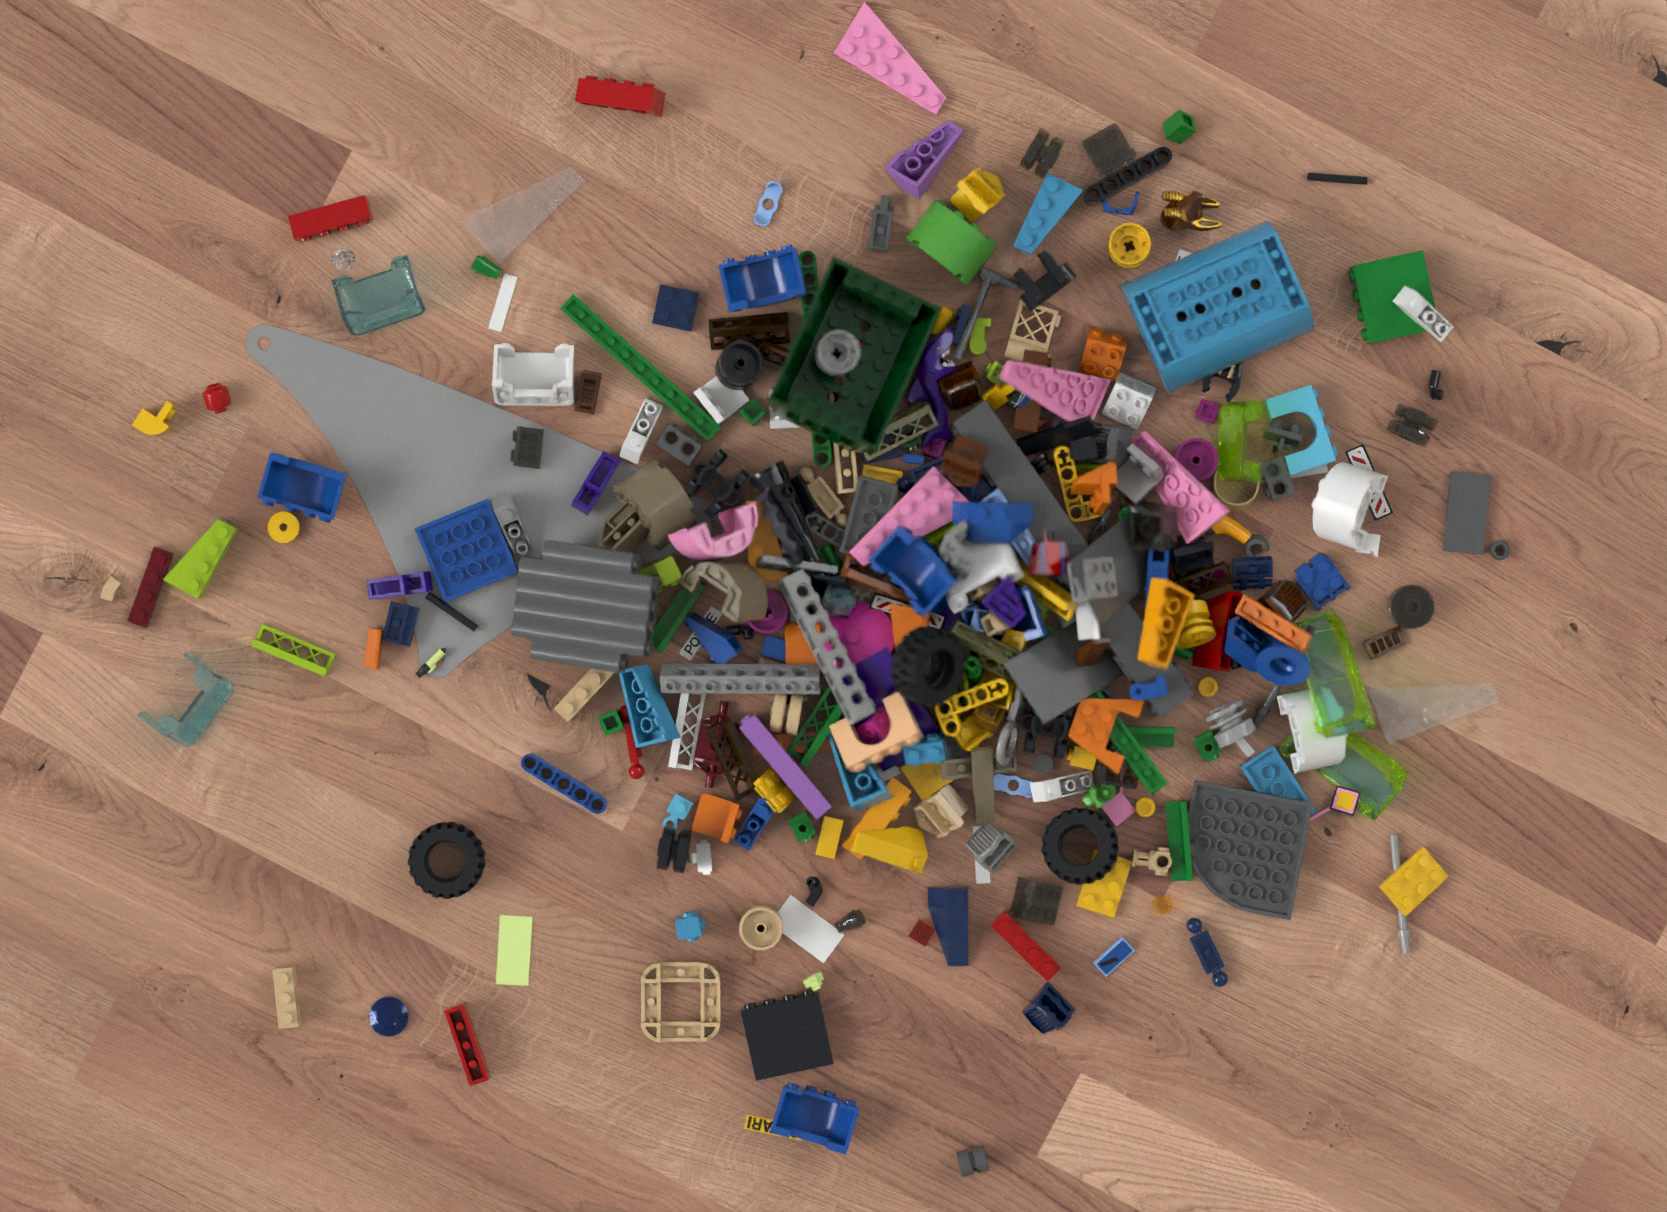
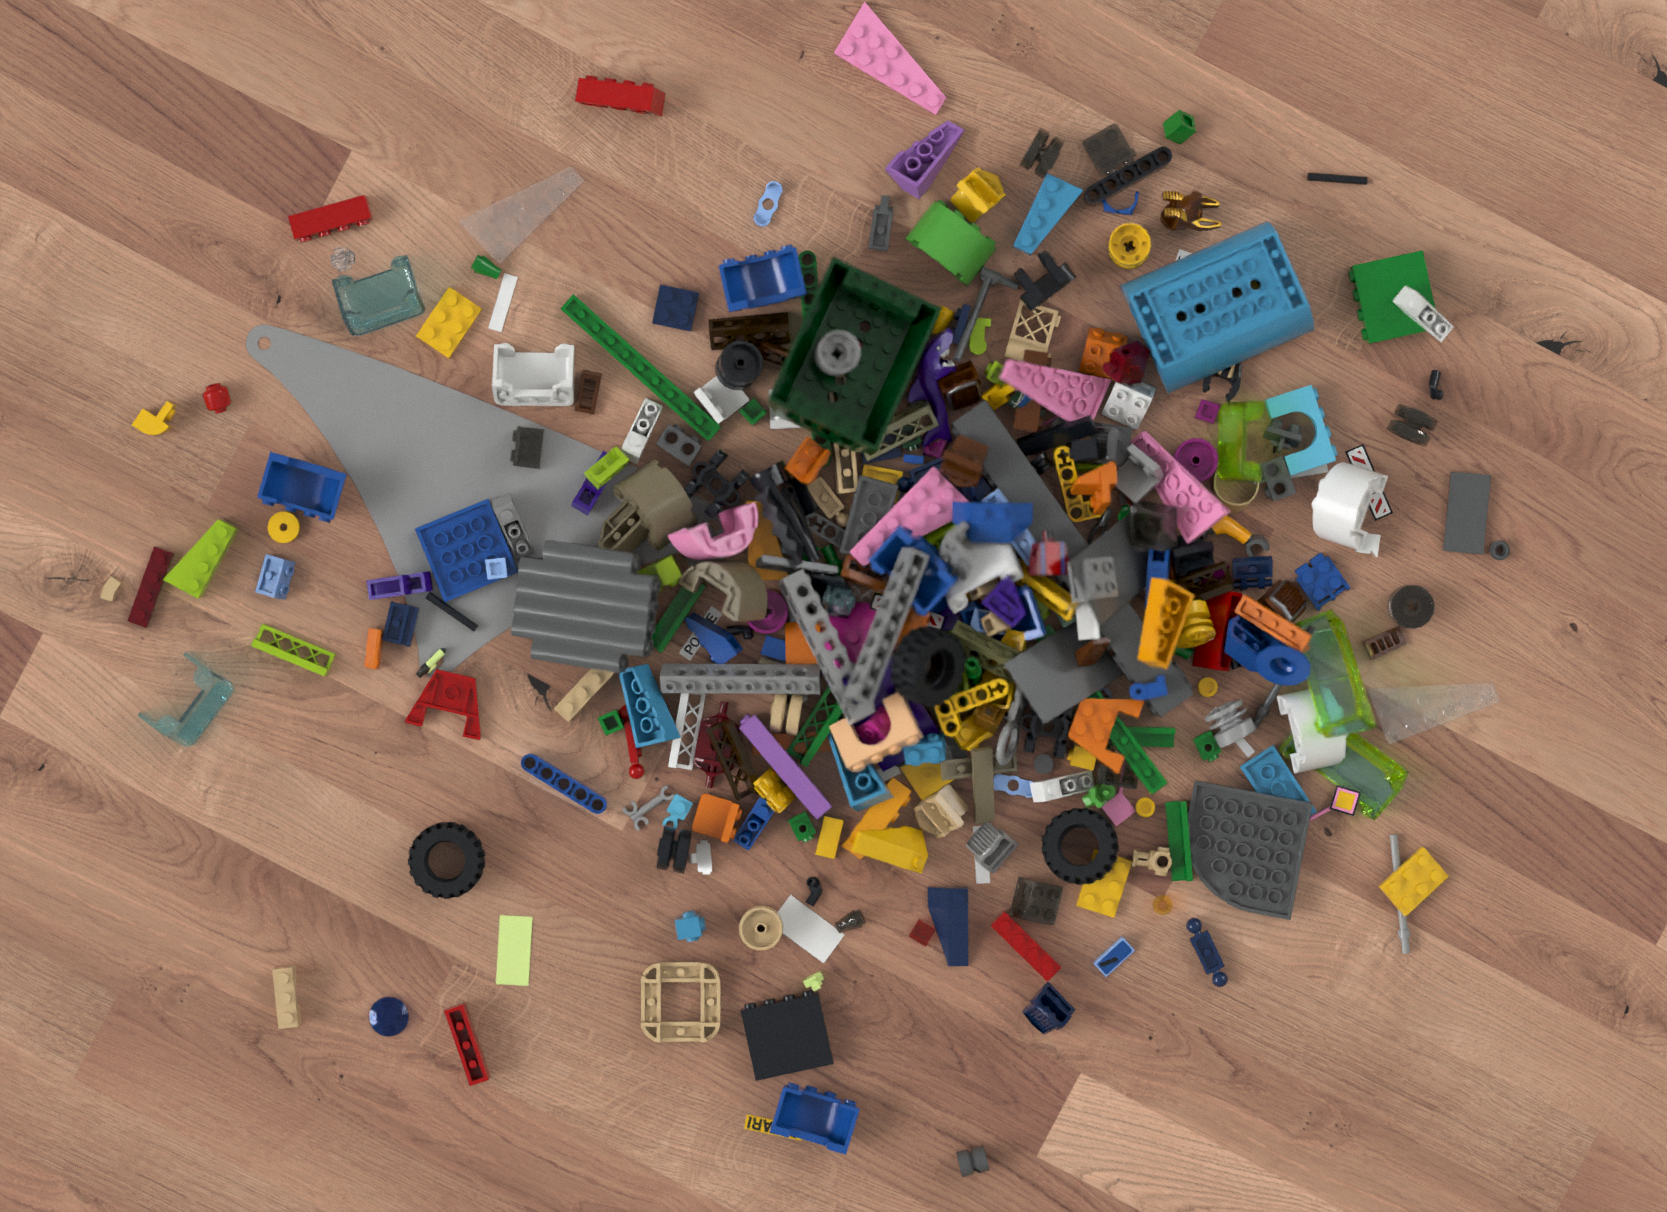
(275, 577): none -> medium blue bracket
(449, 322): none -> yellow plate
(452, 694): none -> red wing
(496, 568): none -> light blue plate
(607, 467): none -> lime hinge
(637, 815): none -> light grey bar
(807, 461): none -> orange bracket
(886, 626): none -> light grey brick
(1127, 363): none -> dark red torso

